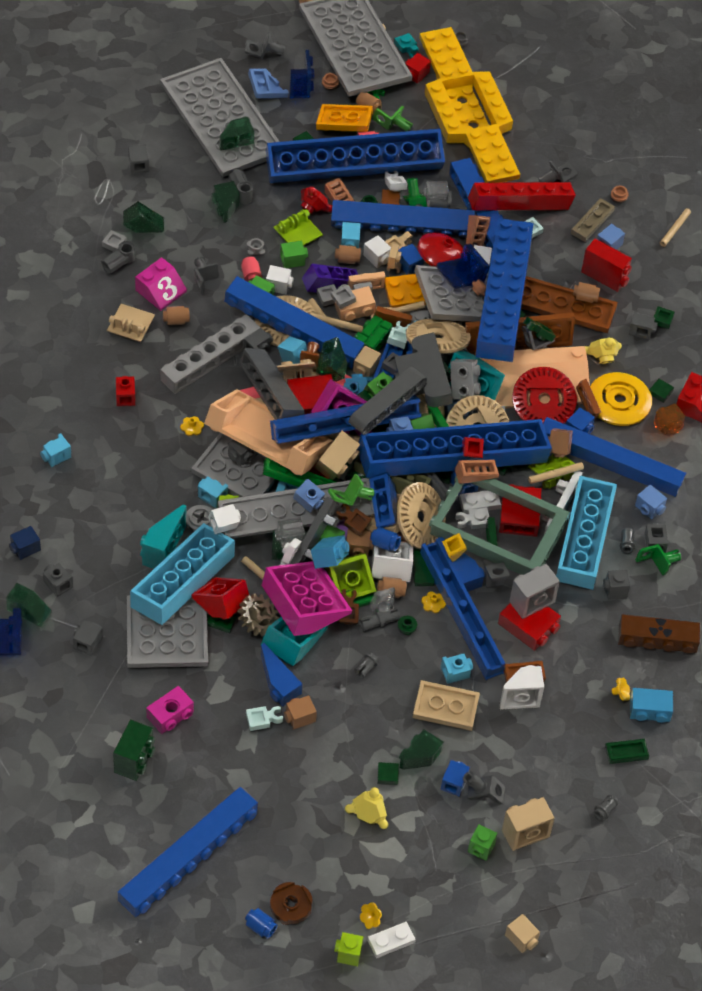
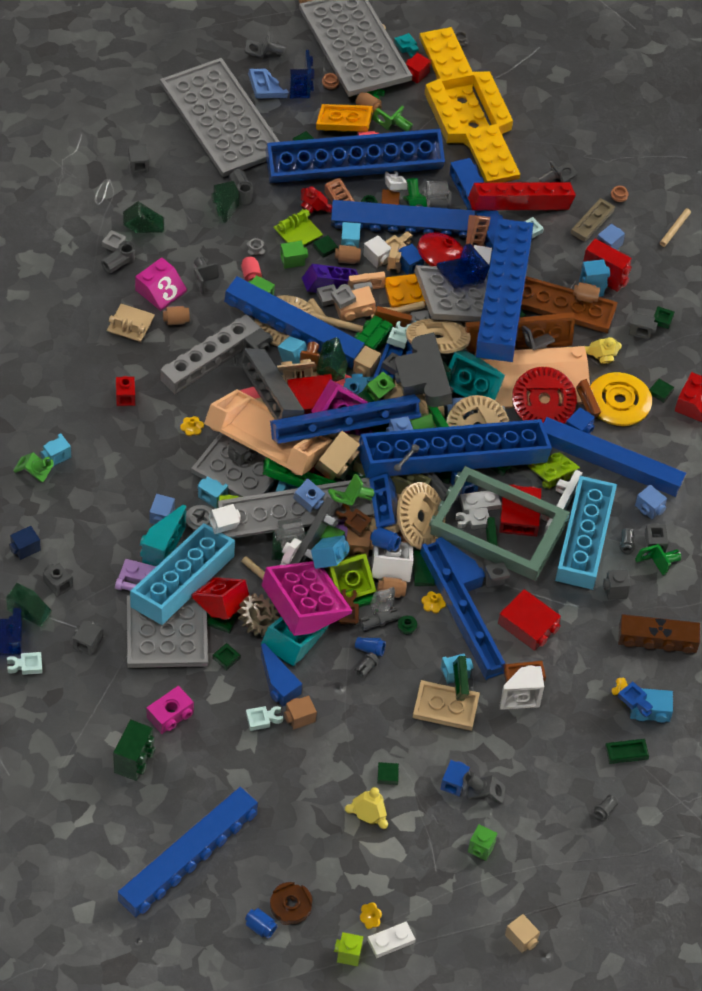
(29, 663): none -> light aqua plate
(35, 466): none -> bright green bracket
(133, 572): none -> lavender plate
(161, 508): none -> medium blue brick
(226, 656): none -> dark green tile
(237, 134): clear green slope -> none
(281, 278): white brick -> none
(325, 246): none -> dark green tile
(372, 645): none -> blue cone
(387, 400): dark grey beam -> none
(414, 449): none -> dark grey hinge
(422, 751): clear green slope -> none
(454, 547): yellow slope -> none
(461, 678): none -> dark green tile
(465, 378): light grey brick -> none
(465, 475): nougat slope -> none
(473, 447): red slope -> none
(479, 287): nougat plate -> none
(527, 823): tan brick -> none
(534, 590): light grey brick -> none
(542, 331): dark green plate -> none
(555, 473): tan piece -> none
(560, 442): medium nougat brick -> none
(595, 273): none -> dark azure brick
(634, 696): none -> blue plate
(669, 419): clear orange brick -> none

